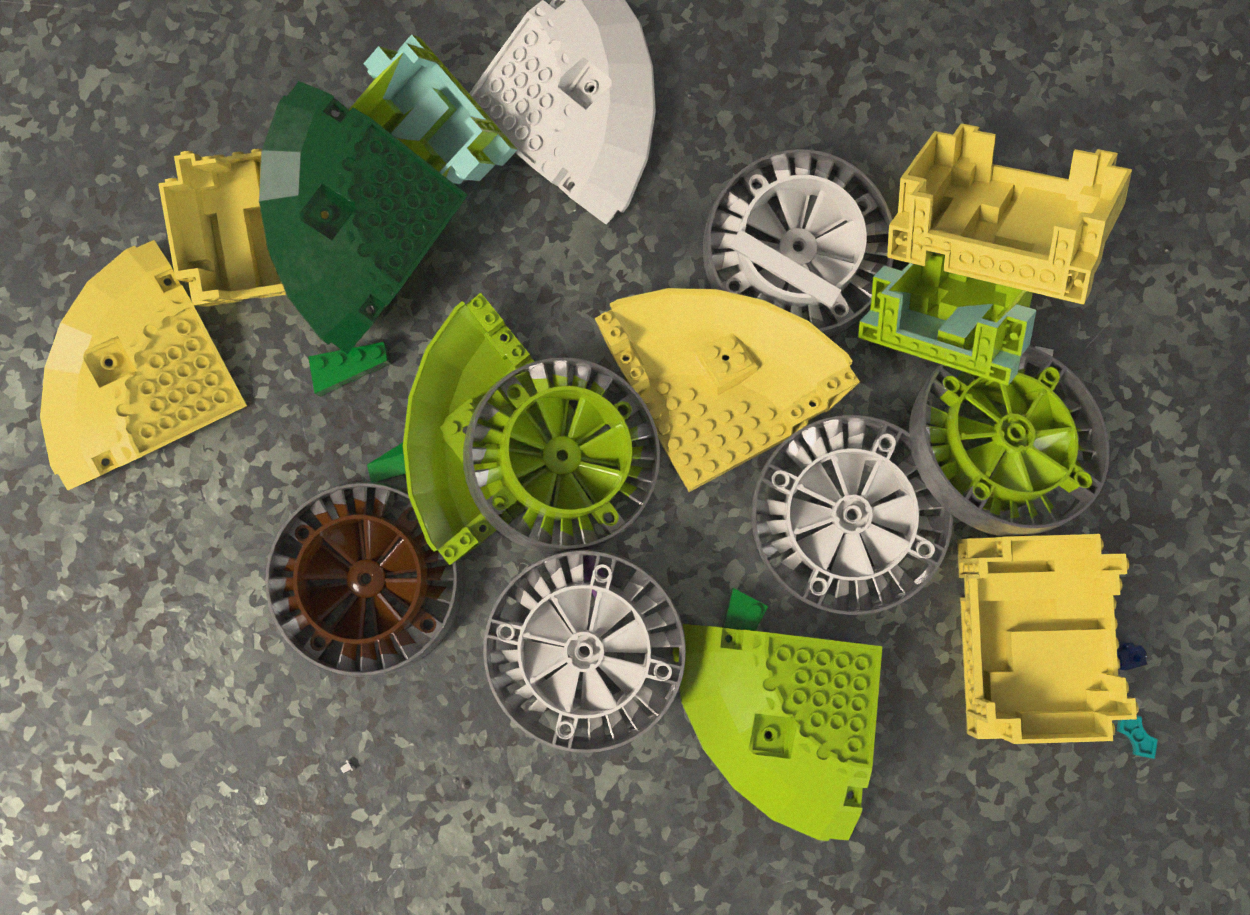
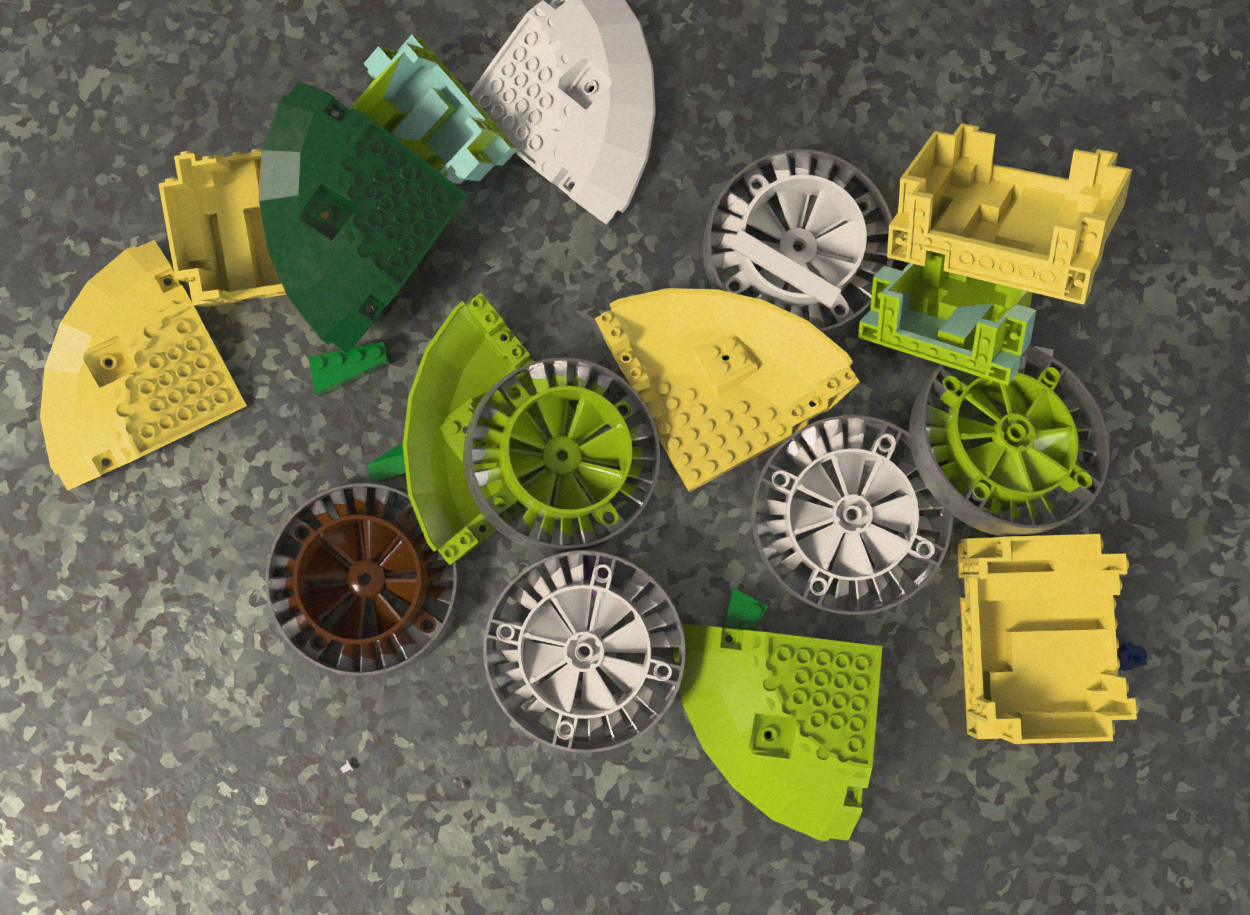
(1142, 743): teal tile -> none

